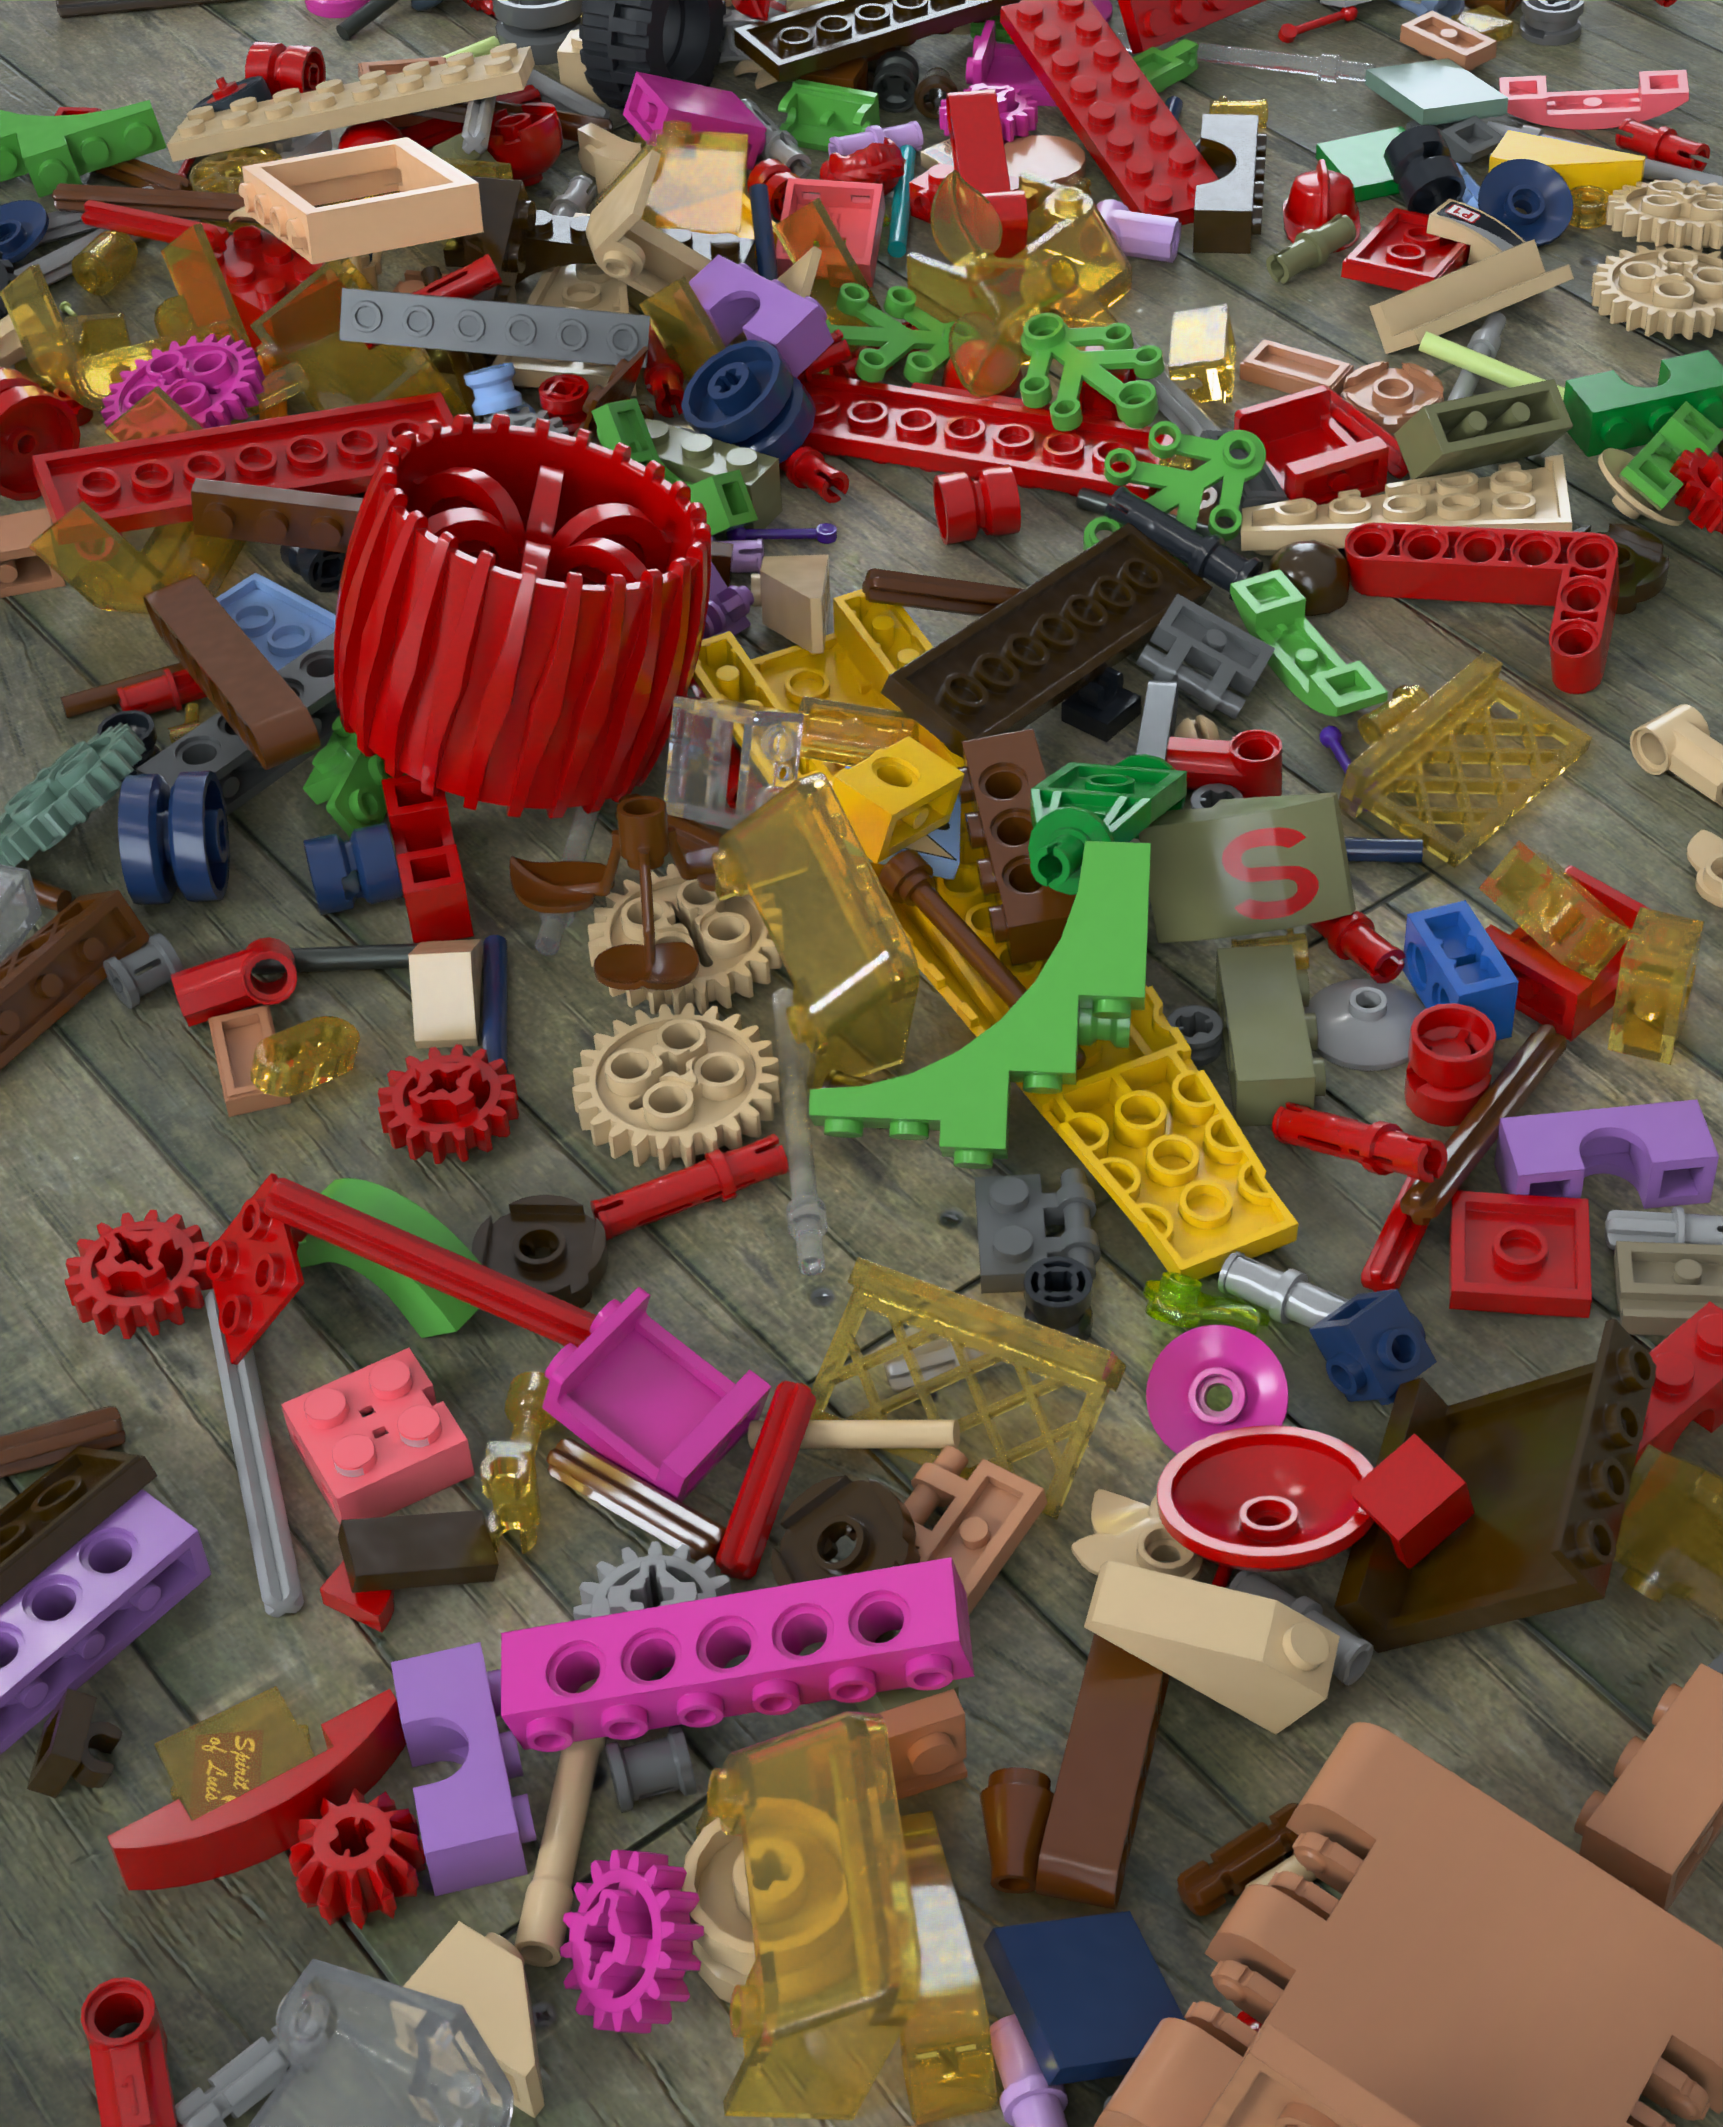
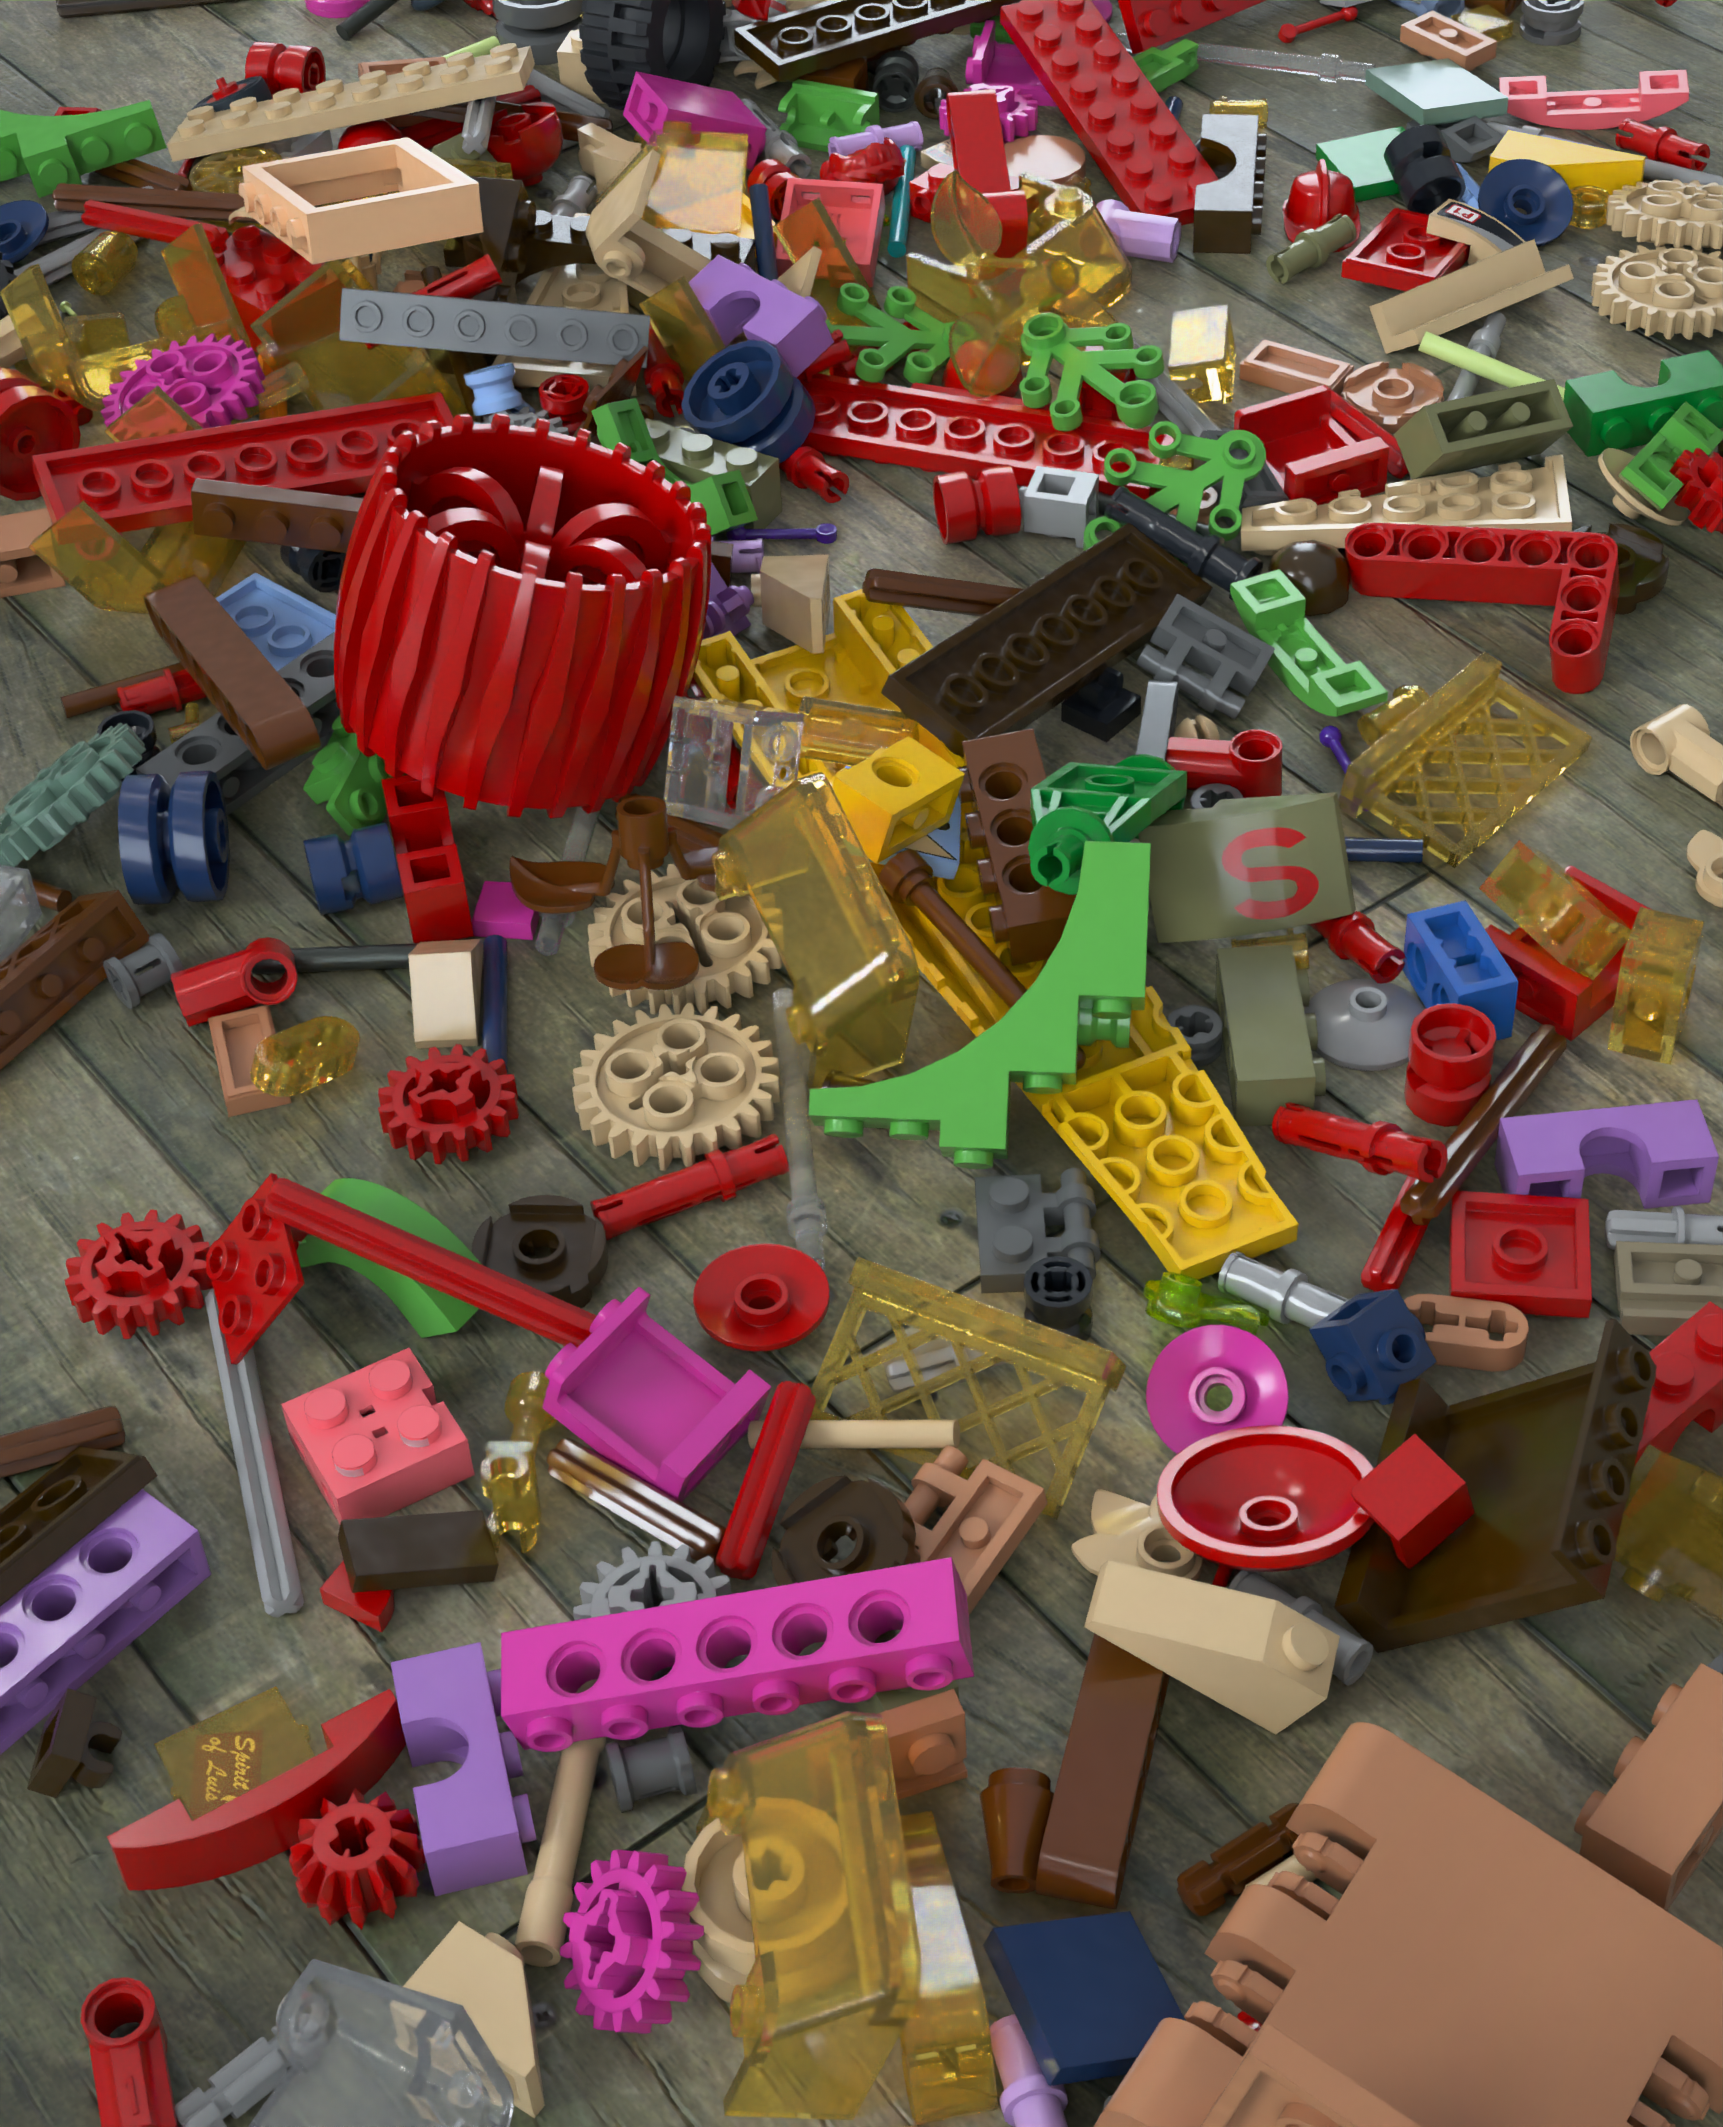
(502, 913): none -> dark pink tile
(761, 1297): none -> red dish
(1060, 503): none -> light grey brick
(1463, 1331): none -> nougat beam

